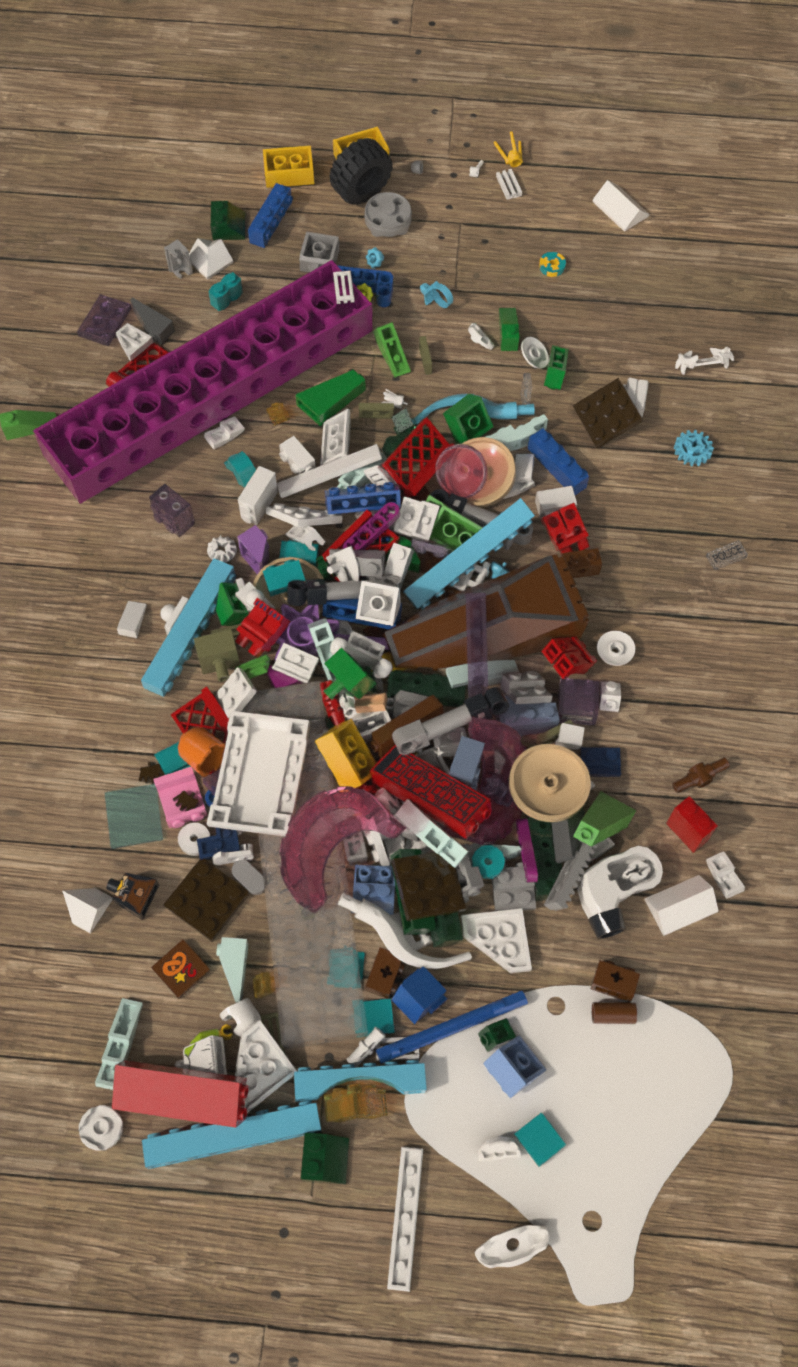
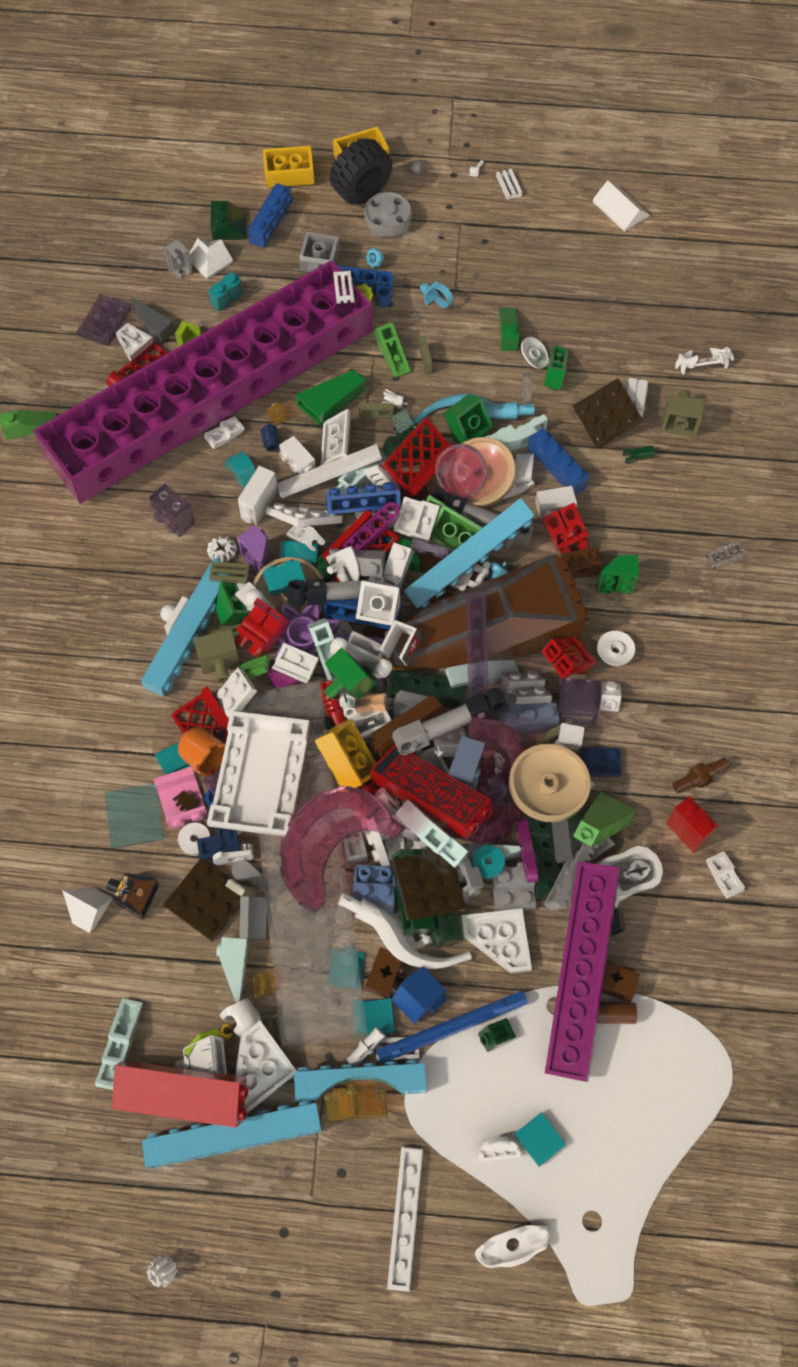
(100, 1128): white tile -> none
(131, 619): white slope -> none
(150, 772): dark brown piece -> none
(162, 1271): none -> white gear
(180, 969): reddish brown tile -> none
(187, 332): none -> lime panel
(229, 569): none -> olive tile
(243, 887): none -> olive tile
(253, 917): none -> light grey panel
(270, 437): none -> dark blue brick
(324, 1159): dark green slope -> none
(393, 637): none -> white piece
(479, 336): white plate -> none
(514, 157): yellow plant -> none
(514, 1066): medium blue slope -> none
(552, 258): piece -> none
(582, 971): none -> magenta plate
(619, 575): none -> green slope
(639, 454): none -> dark green bar
(682, 414): none -> olive brick
(682, 904): white slope -> none
(693, 448): medium azure gear -> none

